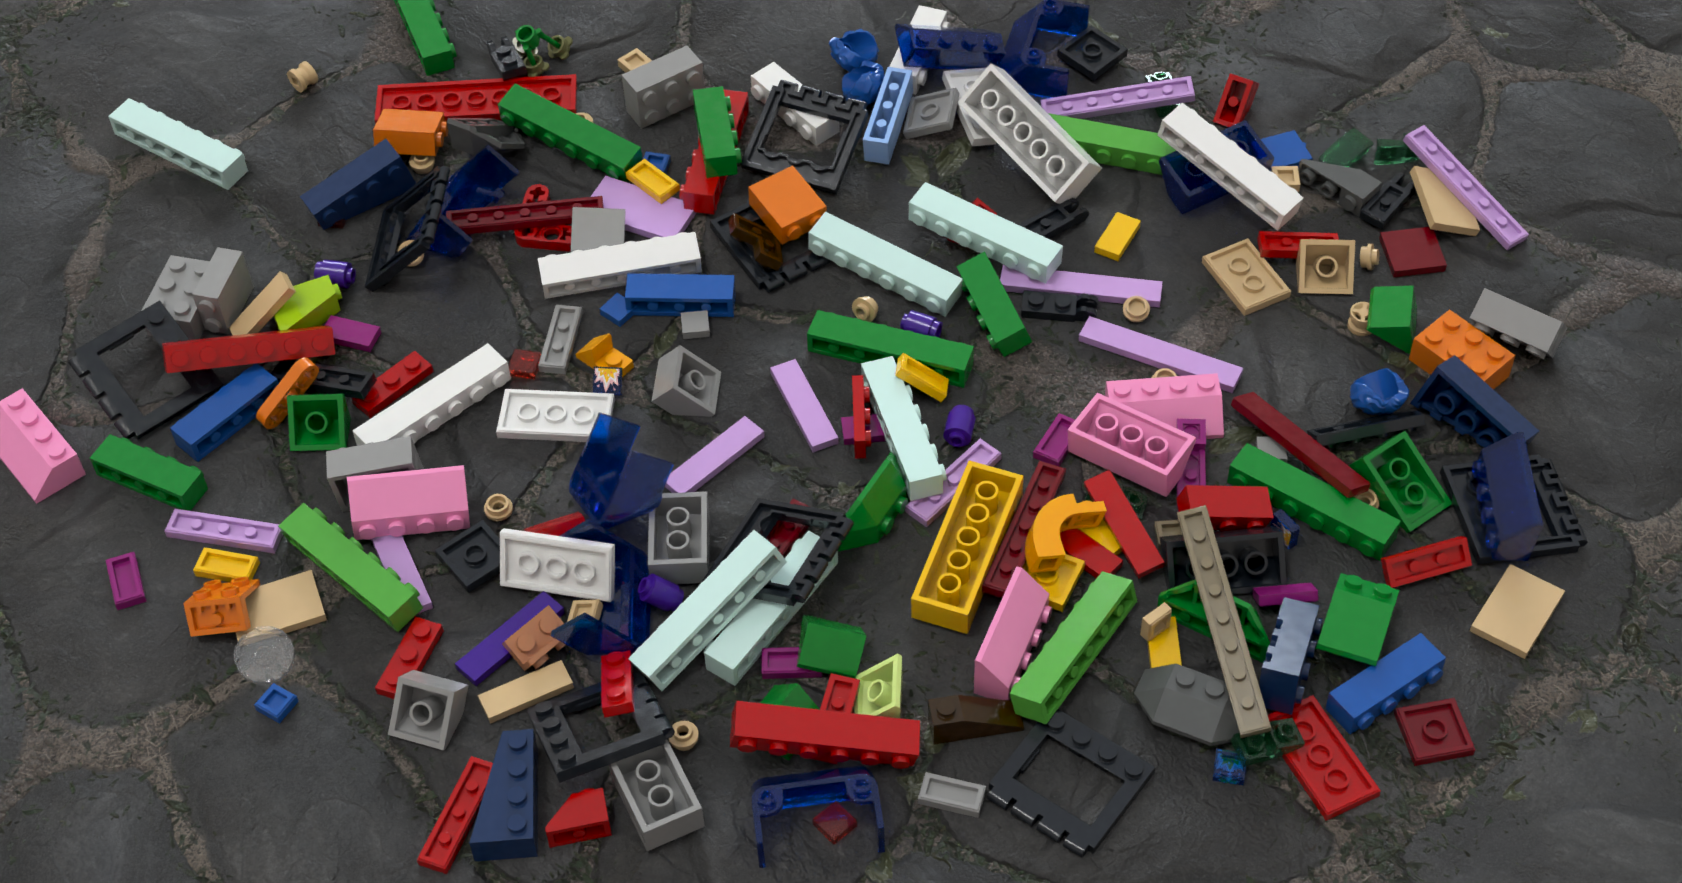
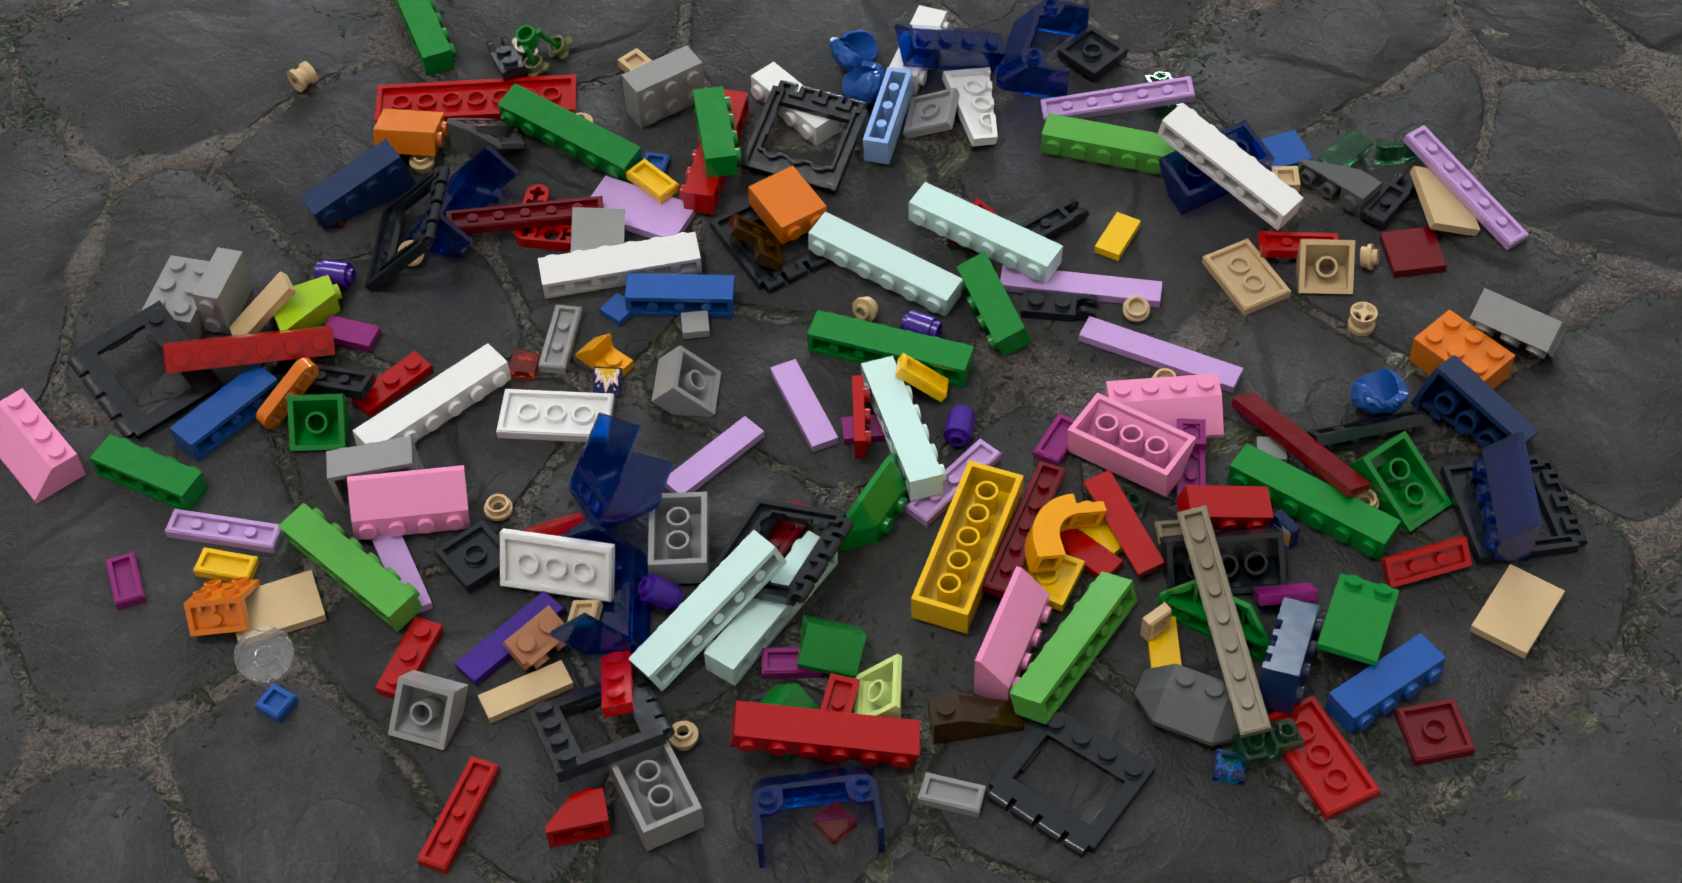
(178, 143): light aqua brick -> none
(509, 807): dark blue wedge -> none
(1029, 135): white brick -> none
(1235, 100): red slope -> none
(1393, 315): green slope -> none

